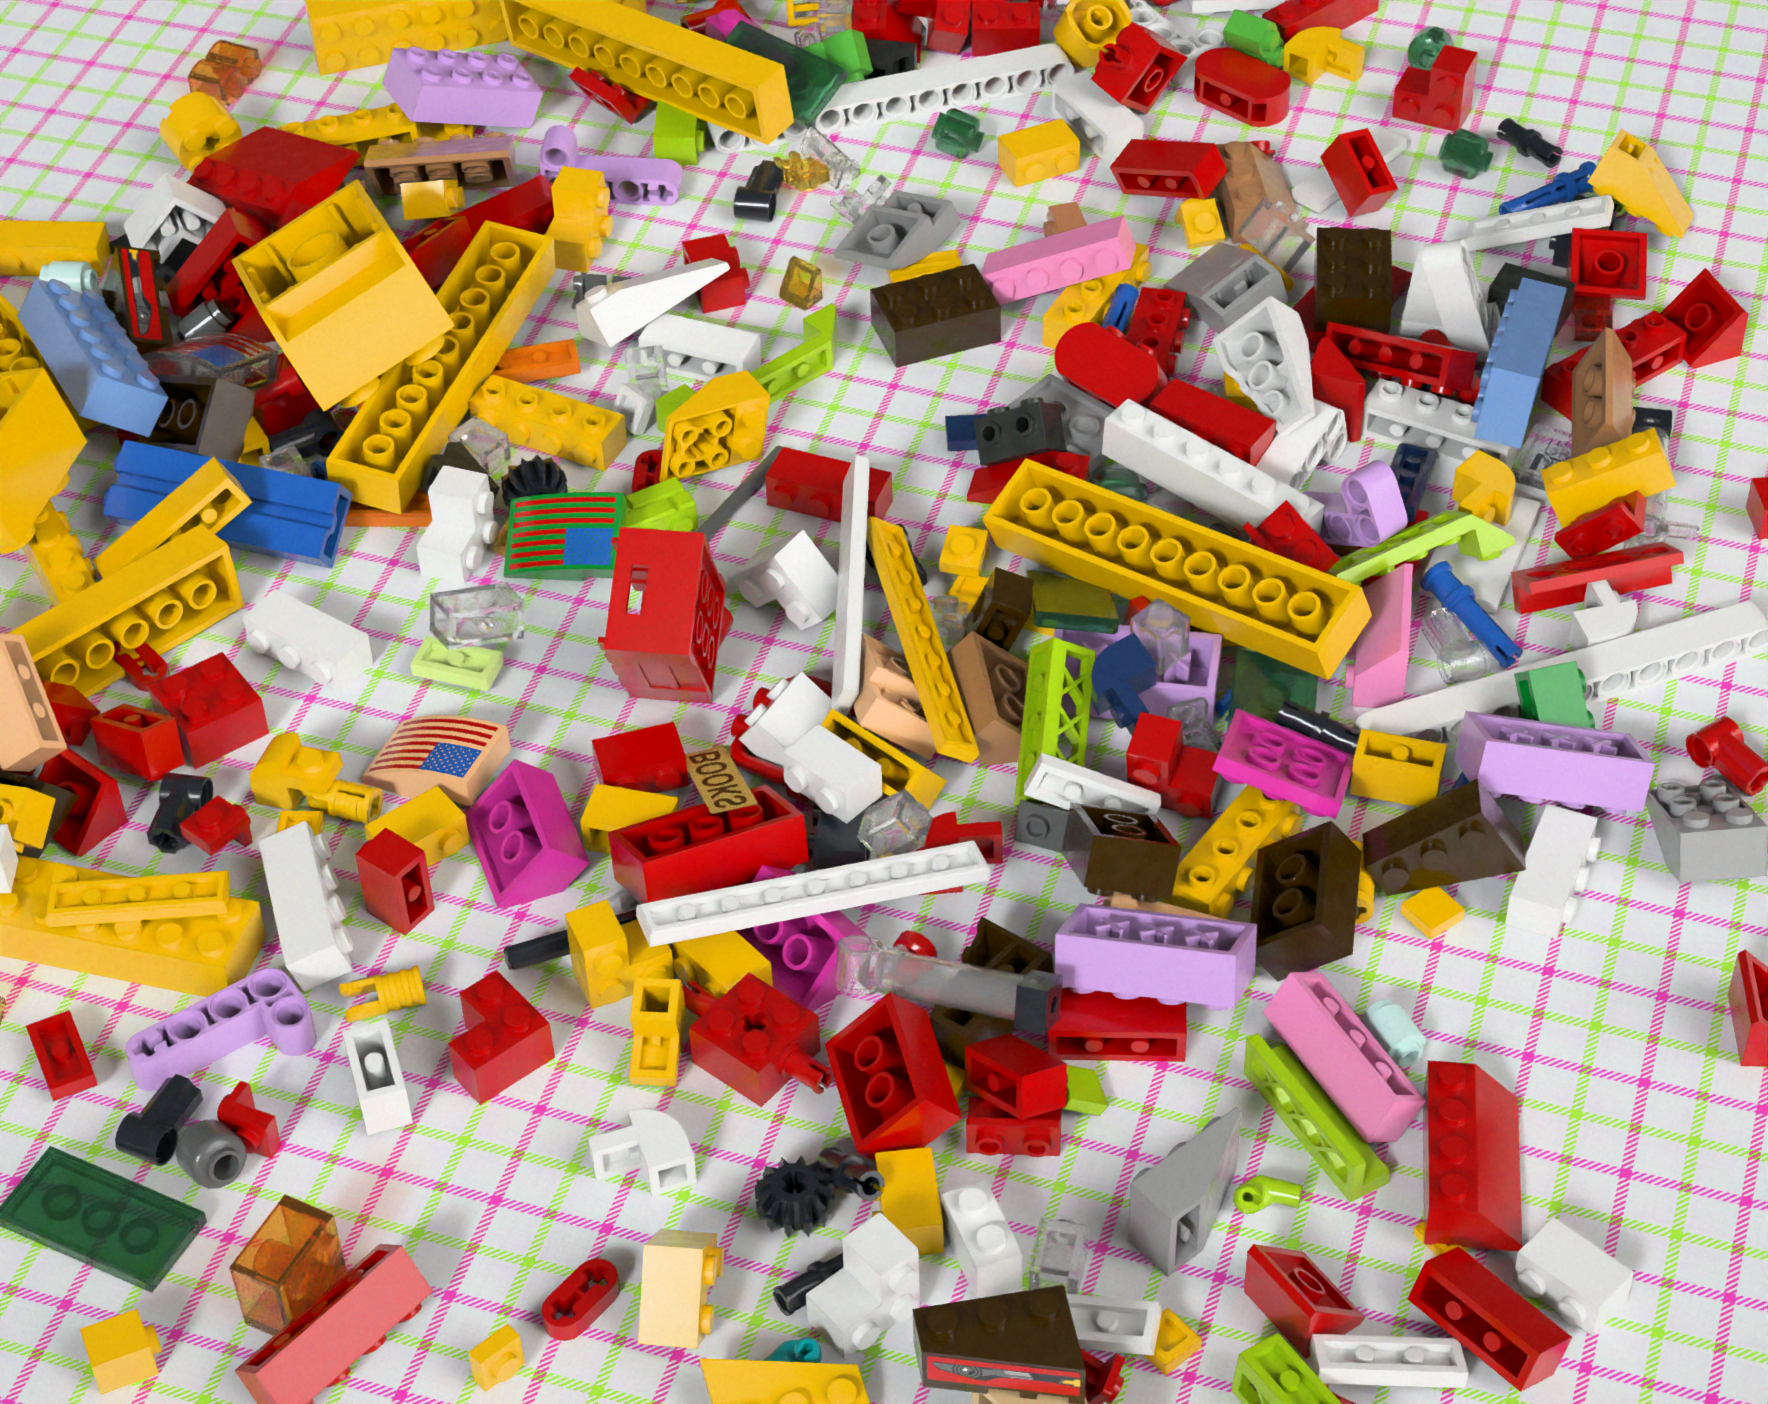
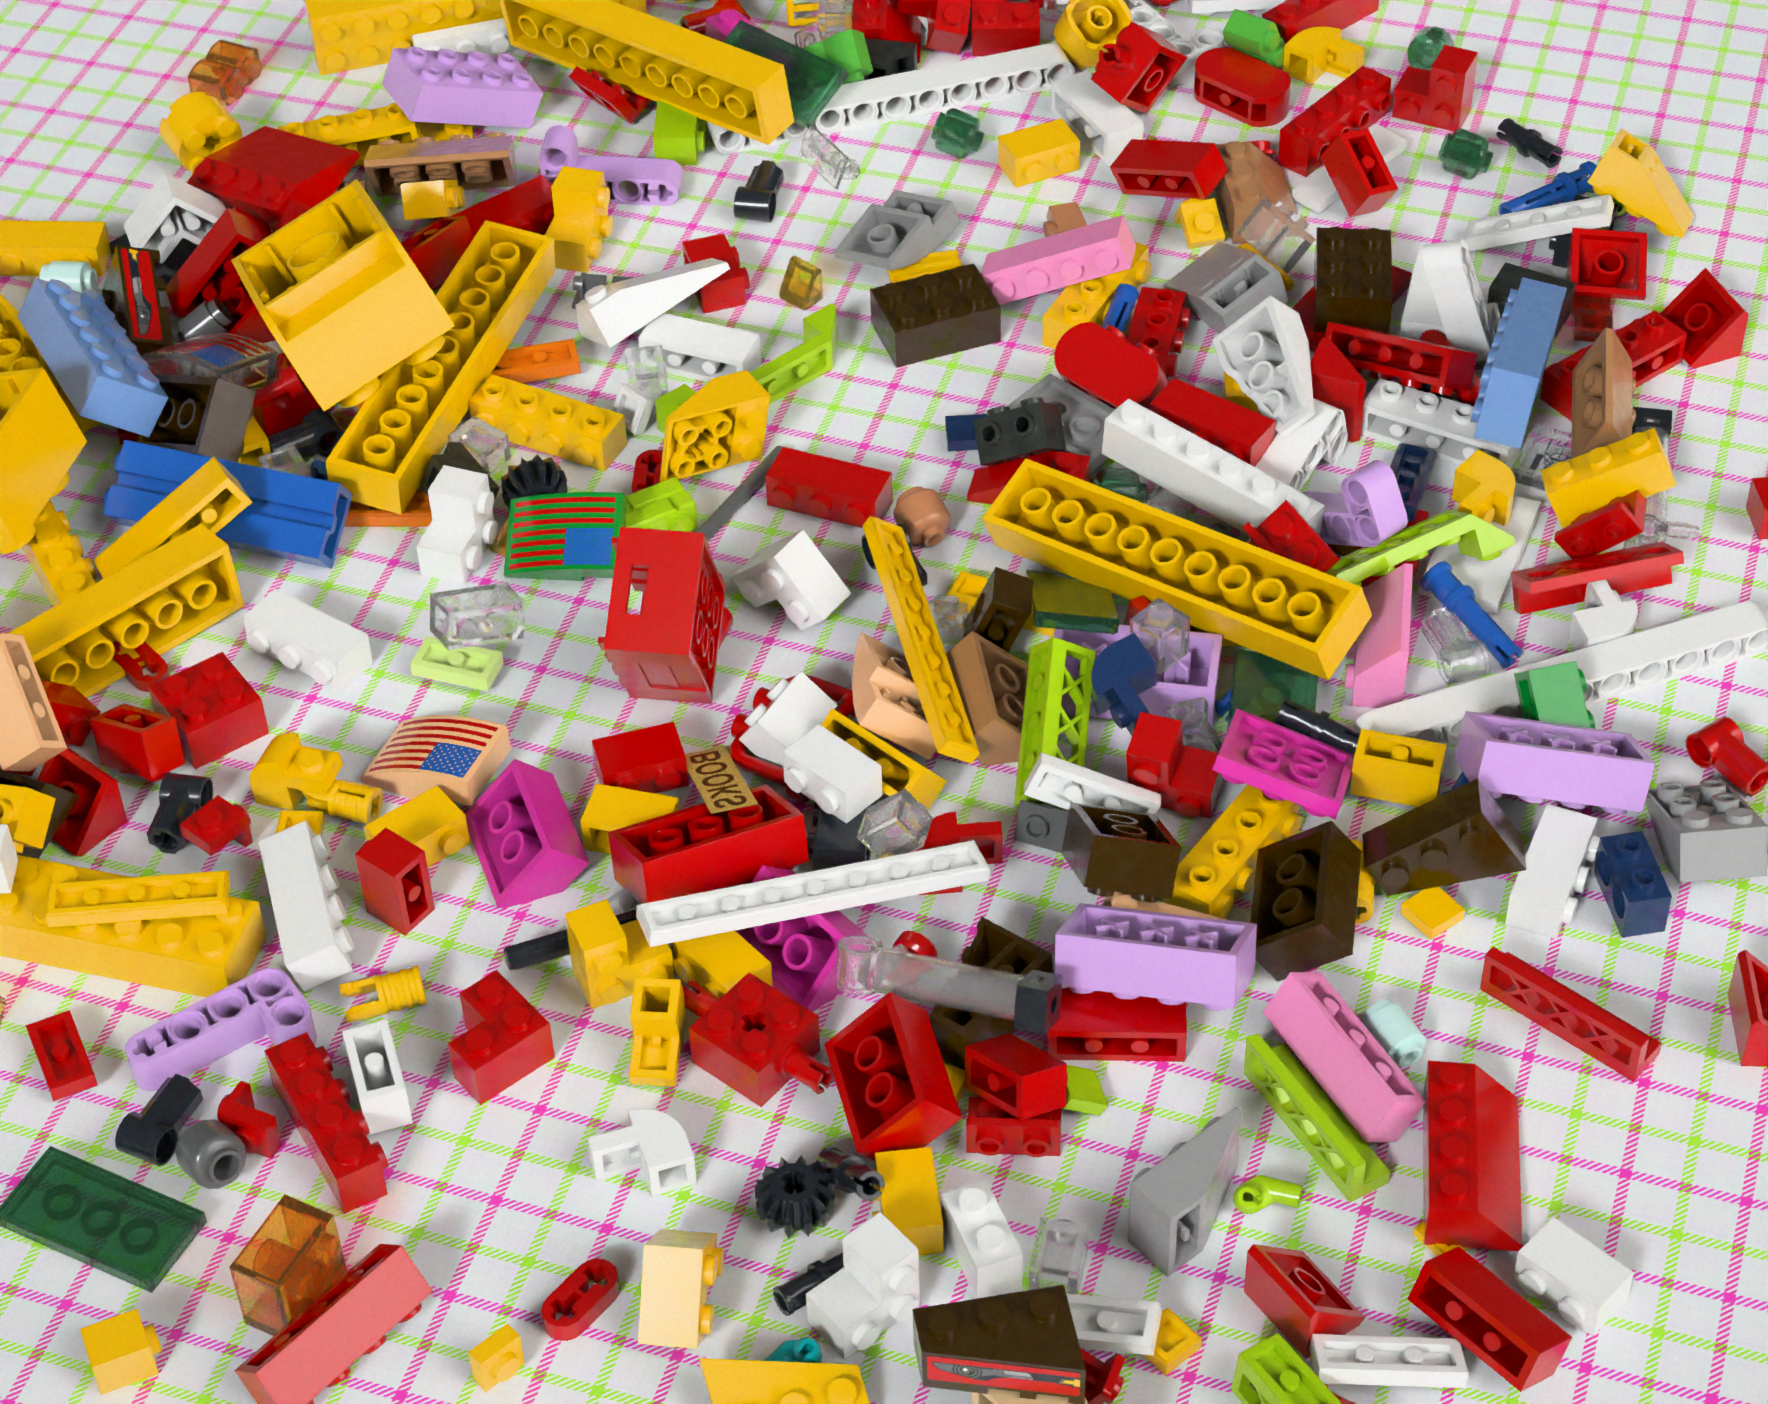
(327, 1123): none -> red brick
(485, 37): none -> white plate
(804, 173): clear yellow plate -> none
(850, 586): white tile -> none
(853, 205): clear bracket -> none
(922, 515): none -> nougat head
(964, 550): yellow bracket -> none
(1346, 108): none -> red brick
(1568, 1014): none -> red fence
(1632, 884): none -> dark blue brick

